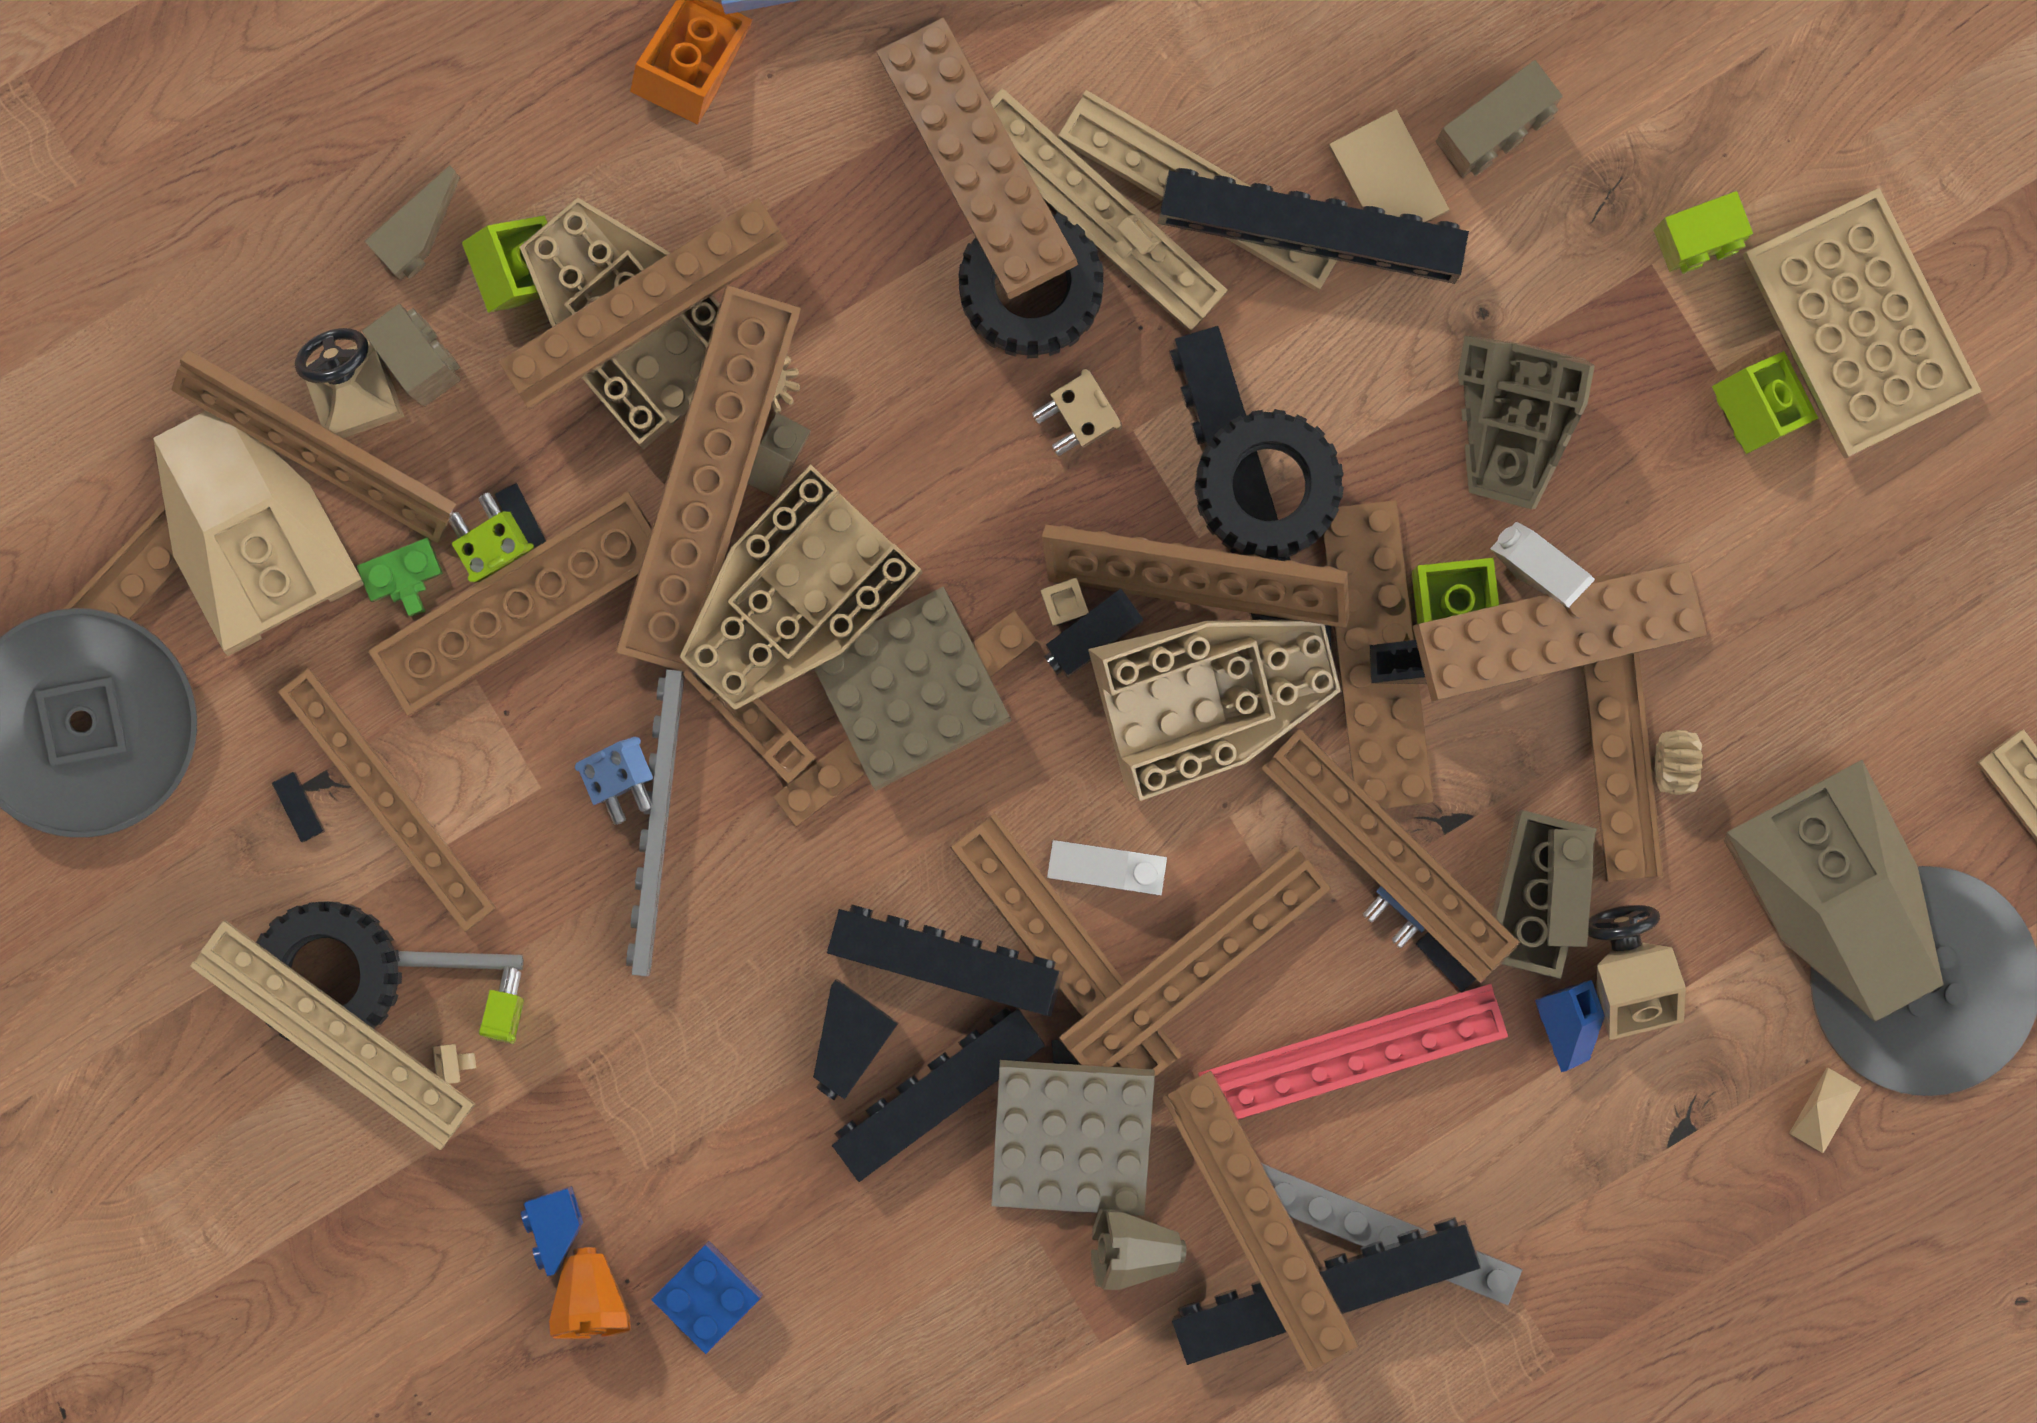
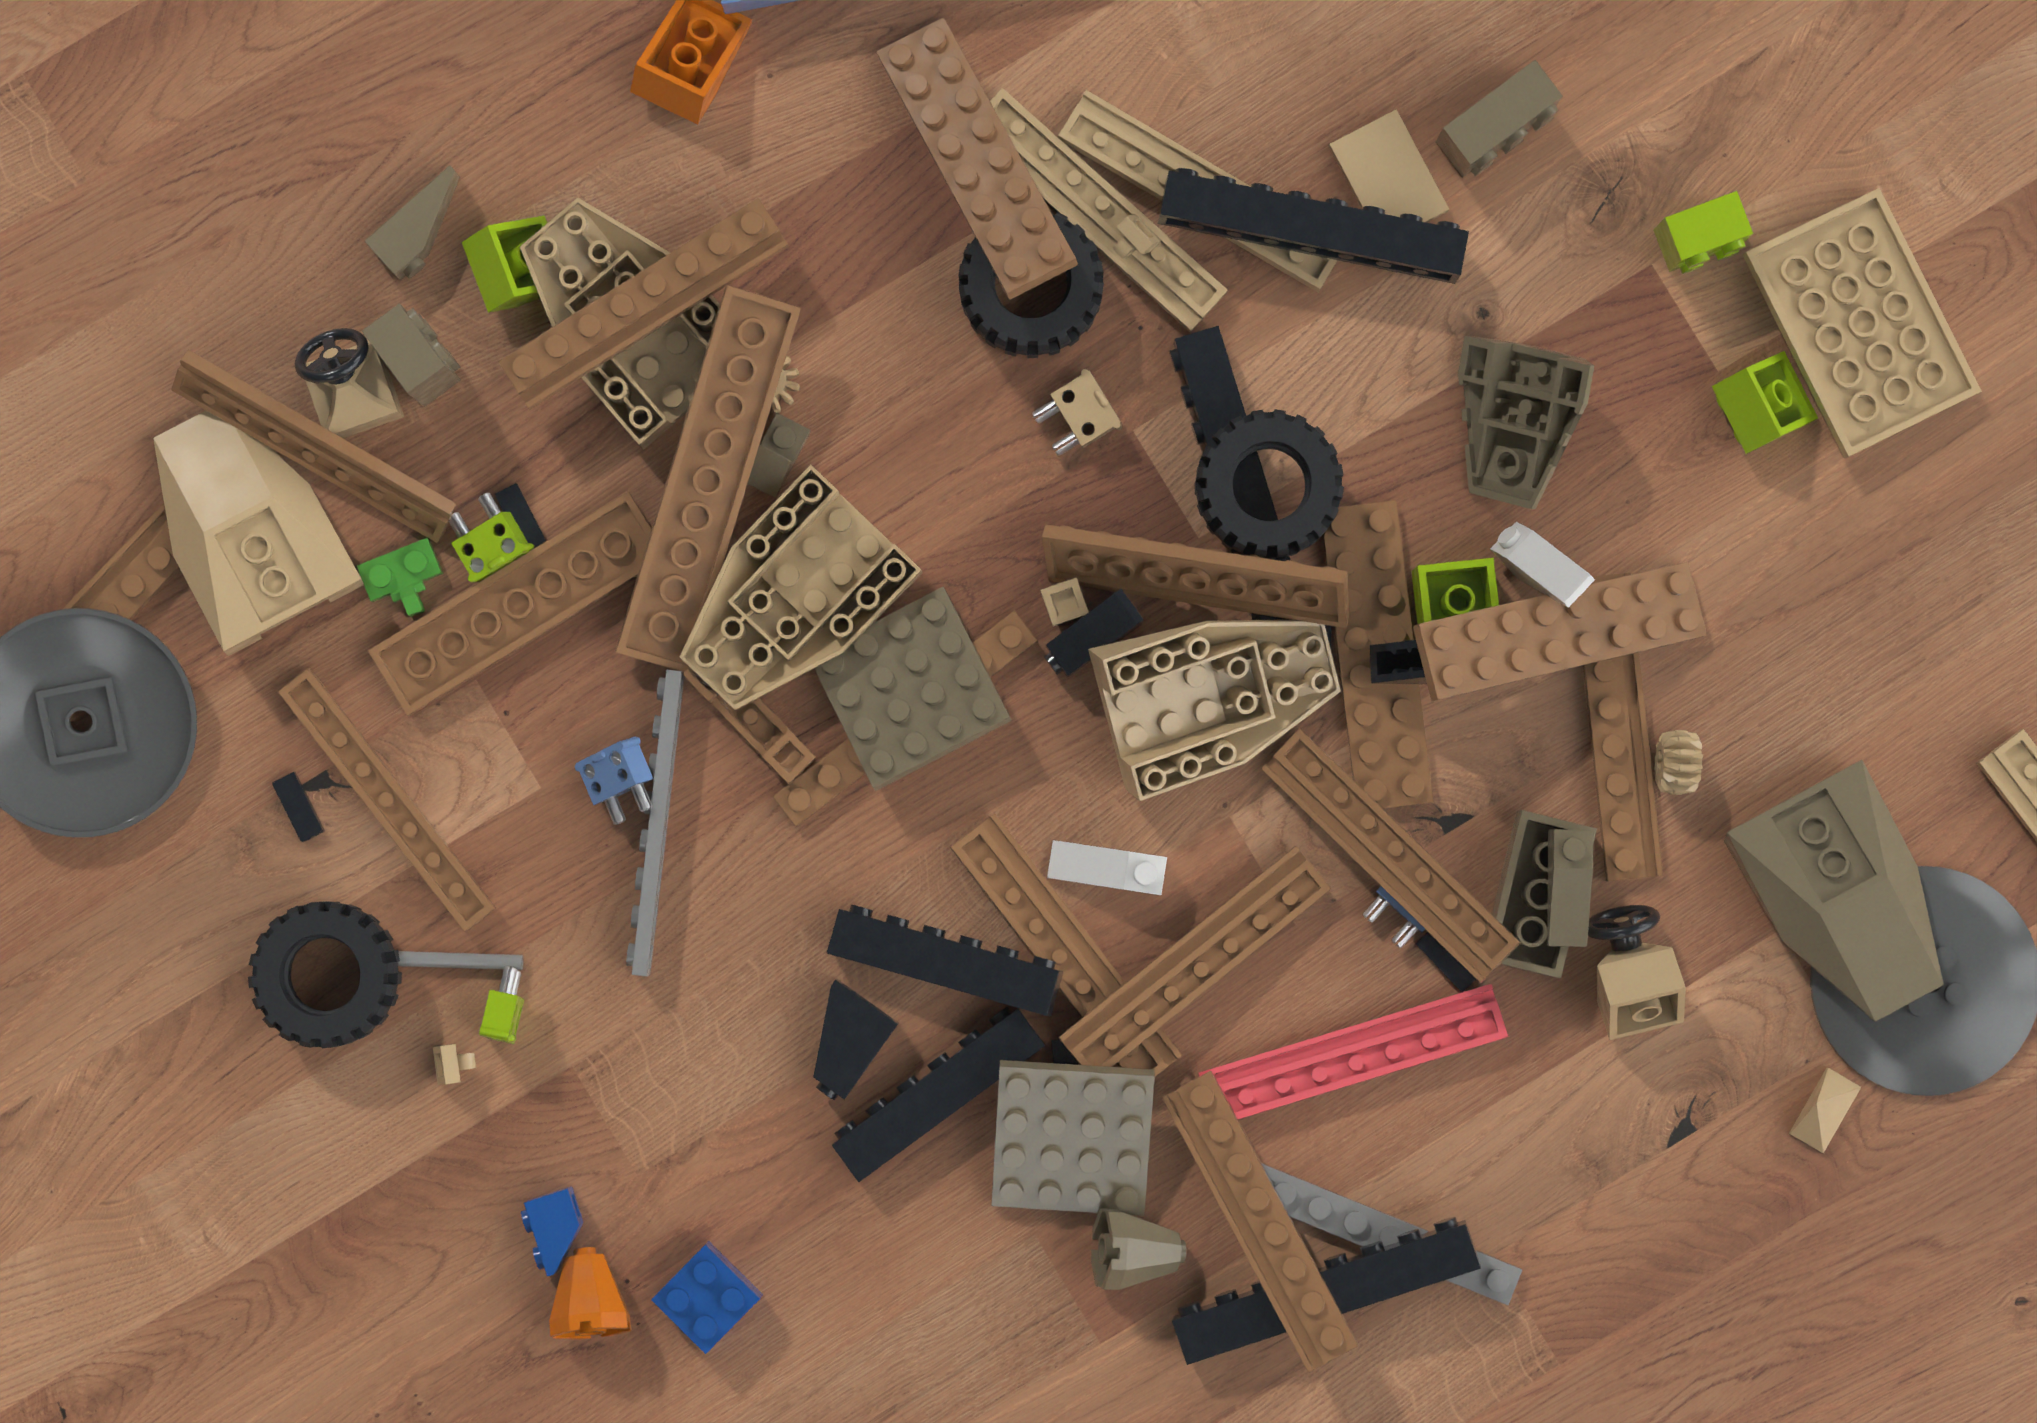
(332, 1035): tan plate -> none
(1572, 1022): blue slope -> none

